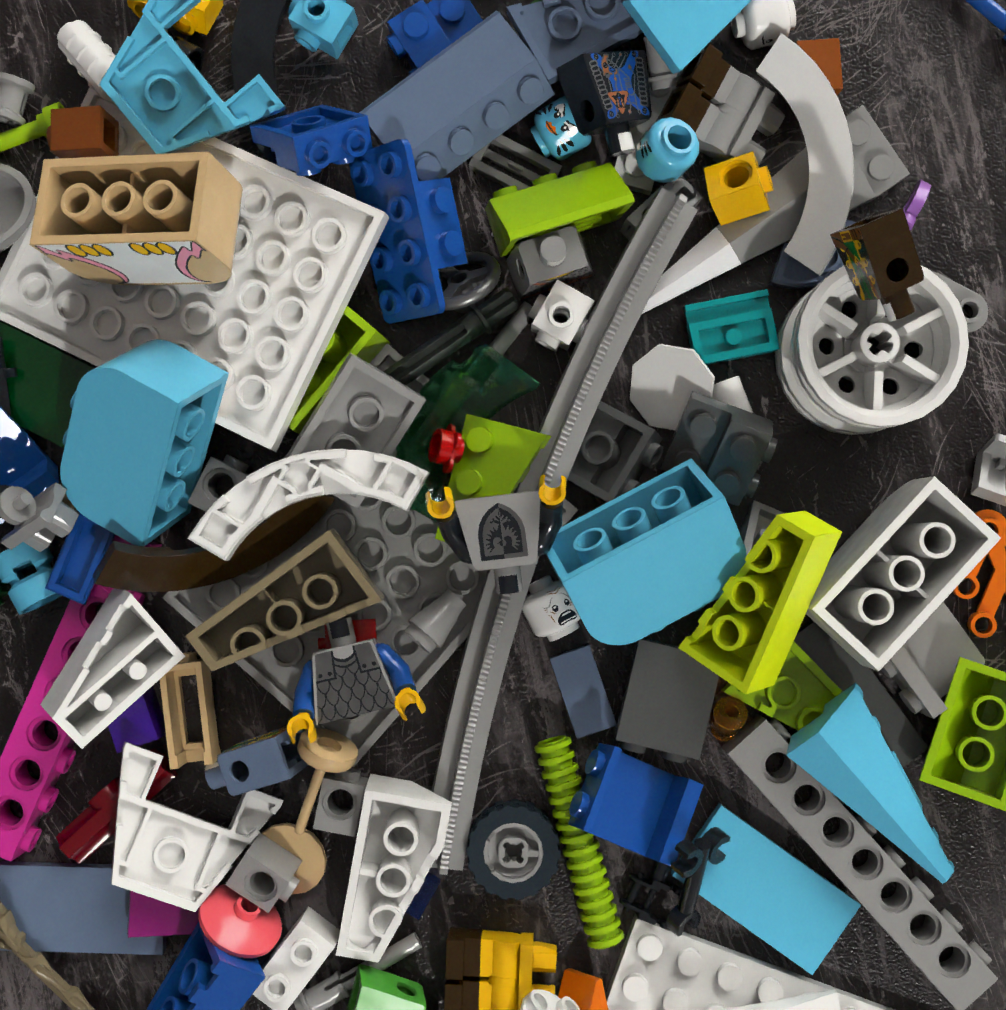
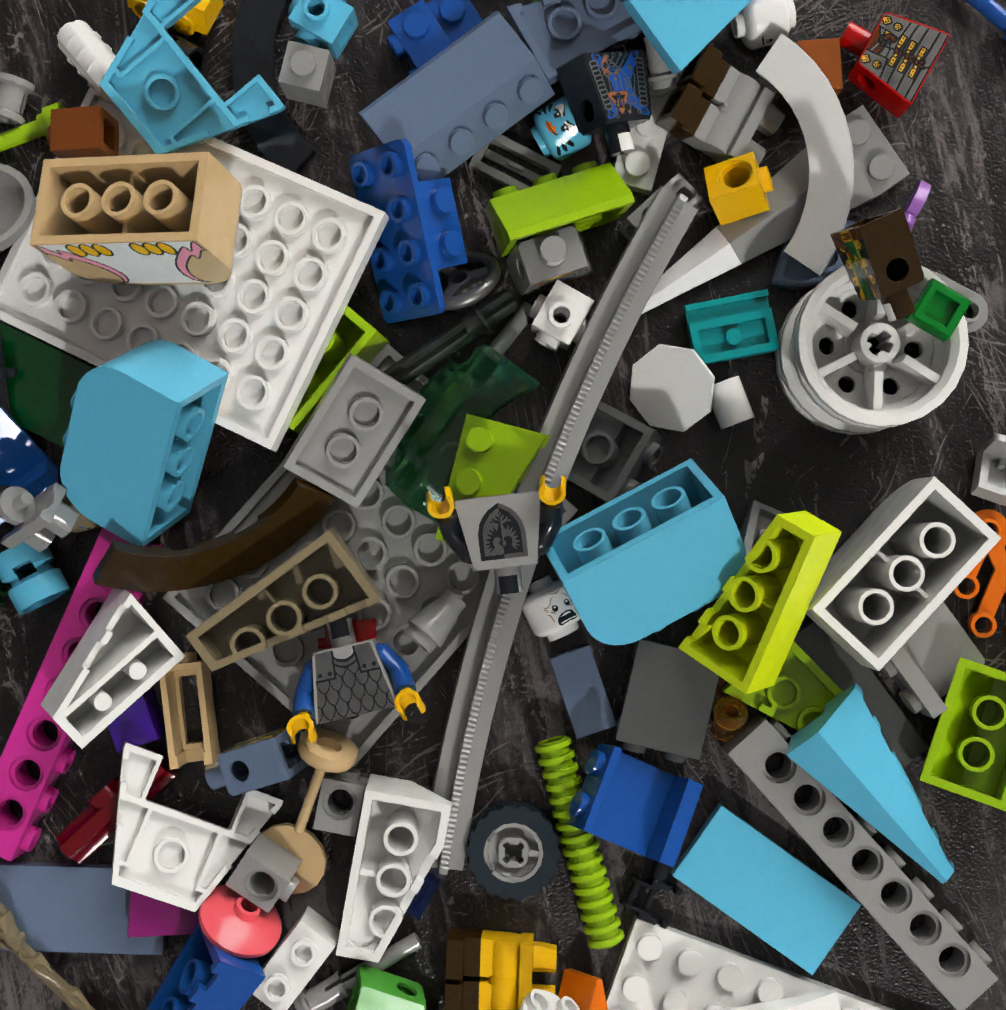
(79, 559): blue tile -> none
(205, 490): light grey brick -> none
(301, 478): white tile -> none
(307, 74): none -> light grey brick
(315, 138): blue plate -> none
(446, 447): red plate -> none
(667, 150): medium azure head -> none
(692, 868): black bar -> none
(724, 445): dark grey plate -> none
(892, 59): none -> torso
(938, 310): none -> green tile

